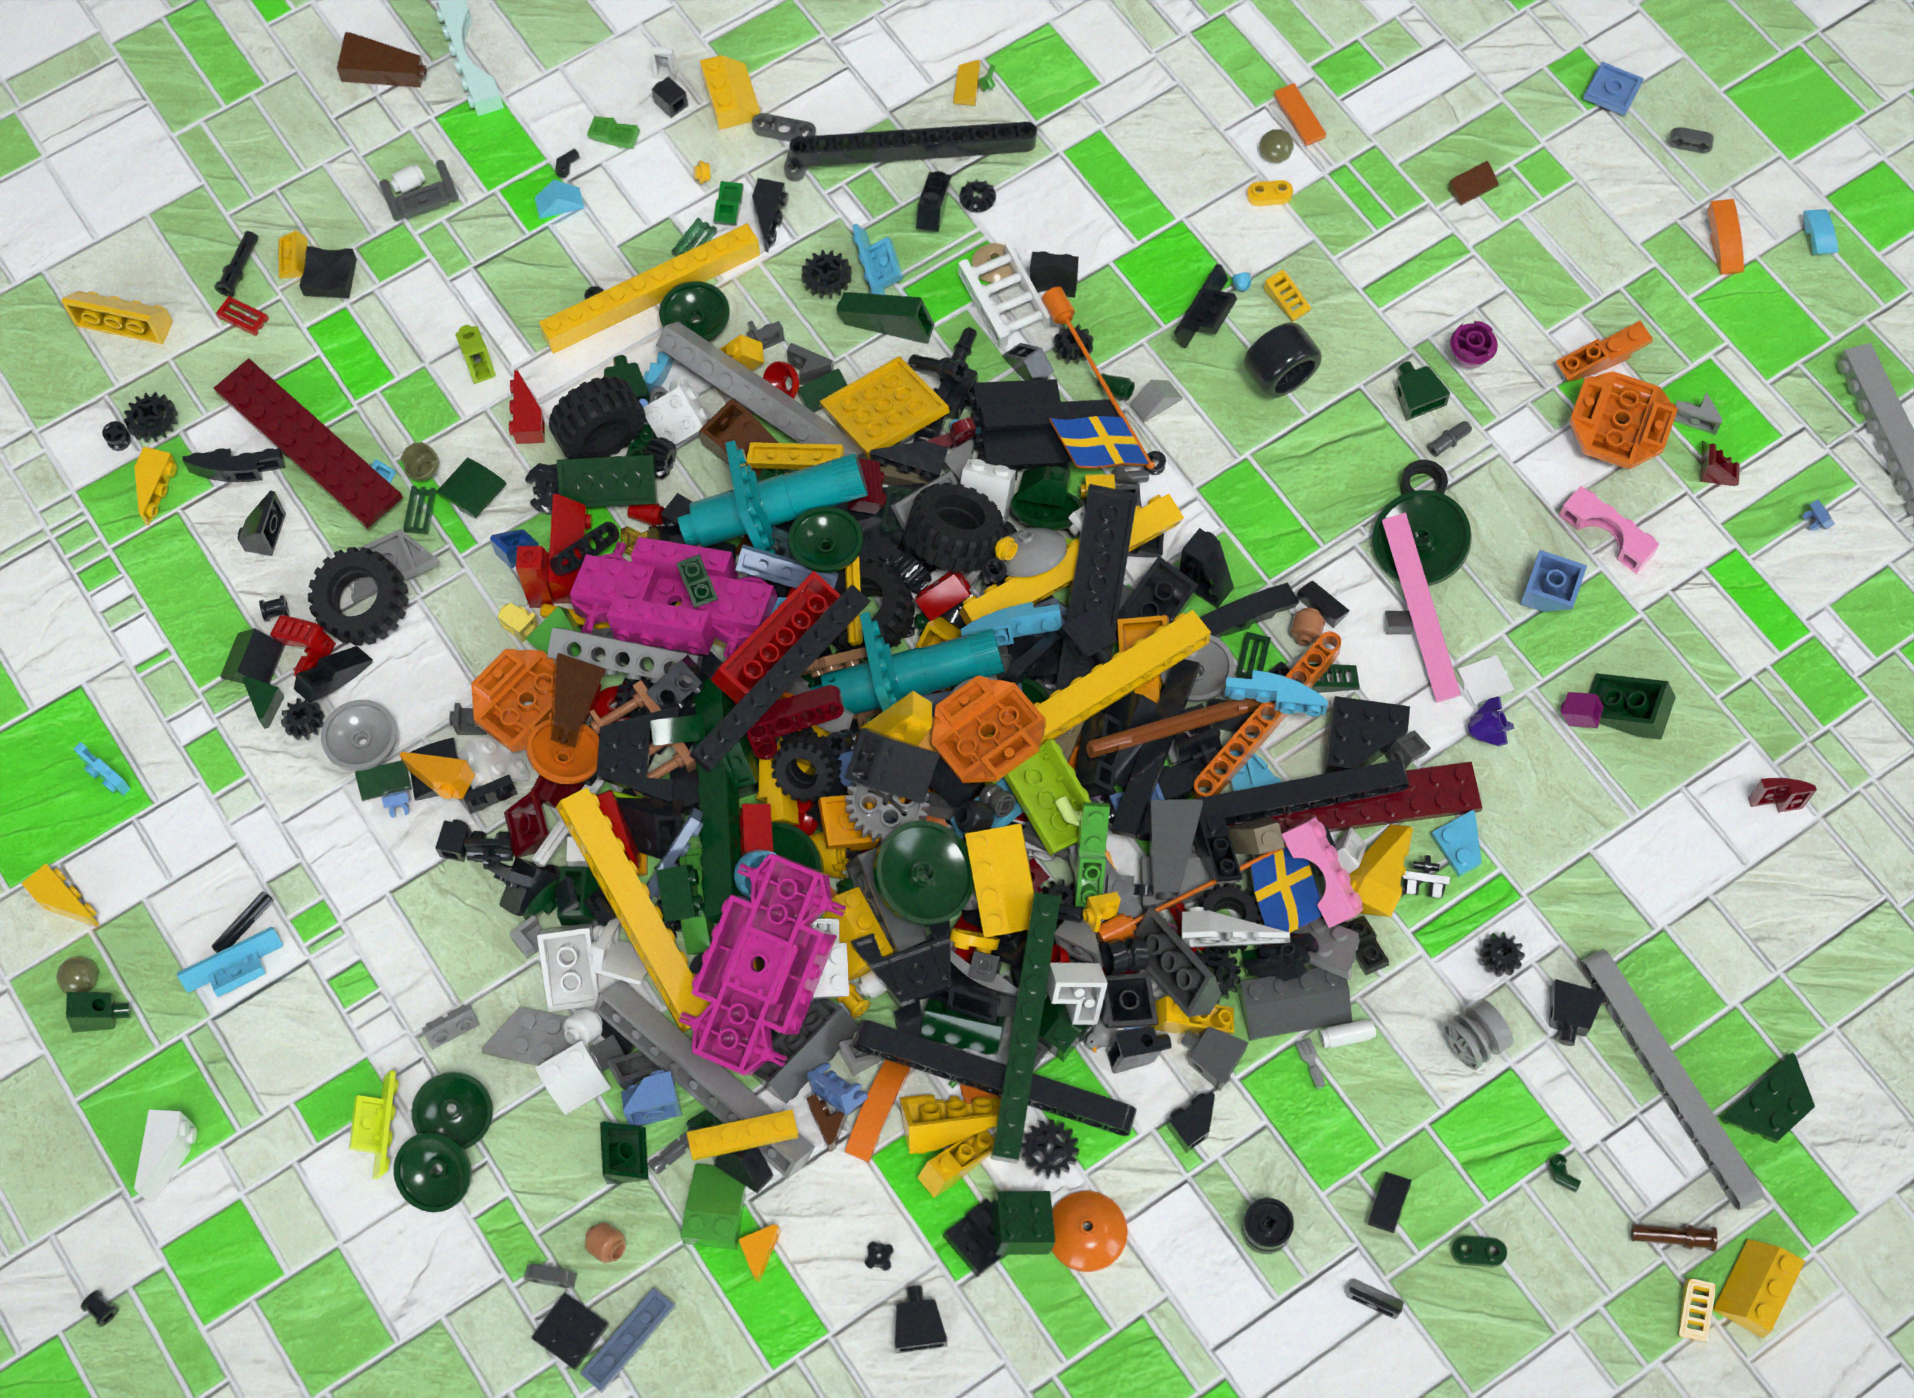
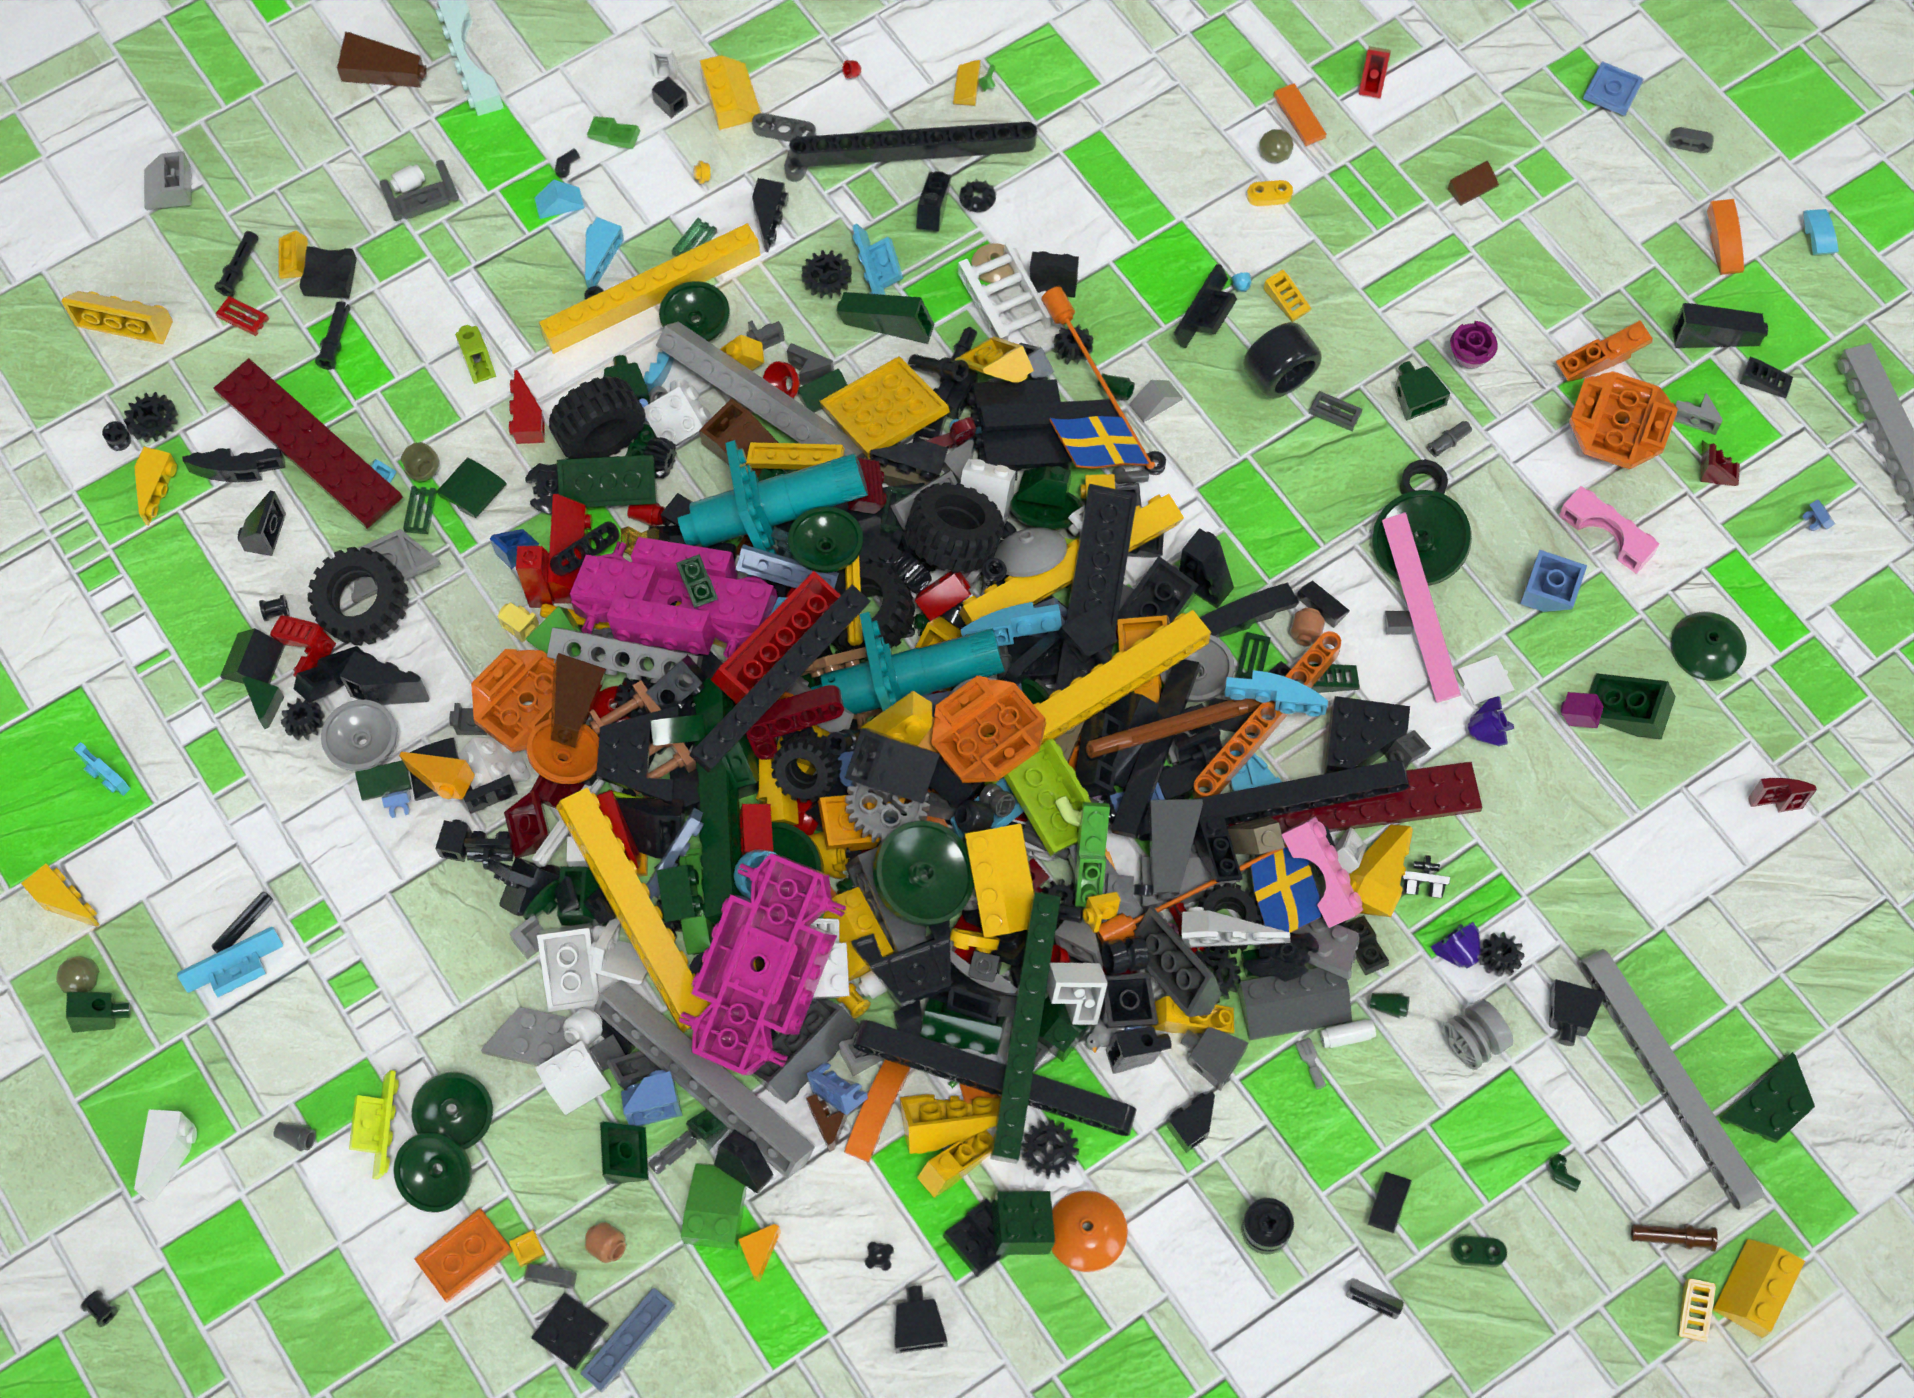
(167, 181): none -> light grey slope
(298, 1136): none -> dark grey cone
(331, 343): none -> black pin
(381, 682): none -> black slope
(441, 1031): light grey hinge -> none
(463, 1255): none -> orange tile
(527, 1248): none -> yellow tile
(602, 243): none -> medium azure slope
(728, 203): green slope -> none
(742, 1135): yellow plate -> none
(851, 69): none -> red hinge
(999, 359): none -> yellow slope
(1006, 548): yellow plate -> none
(1334, 414): none -> dark grey tile
(1374, 72): none -> red slope
(1391, 1003): none -> dark green cone
(1460, 843): medium azure wing -> none
(1460, 946): none -> dark purple brick
(1702, 656): none -> dark green dish
(1717, 327): none -> black slope
(1762, 368): none -> black slope

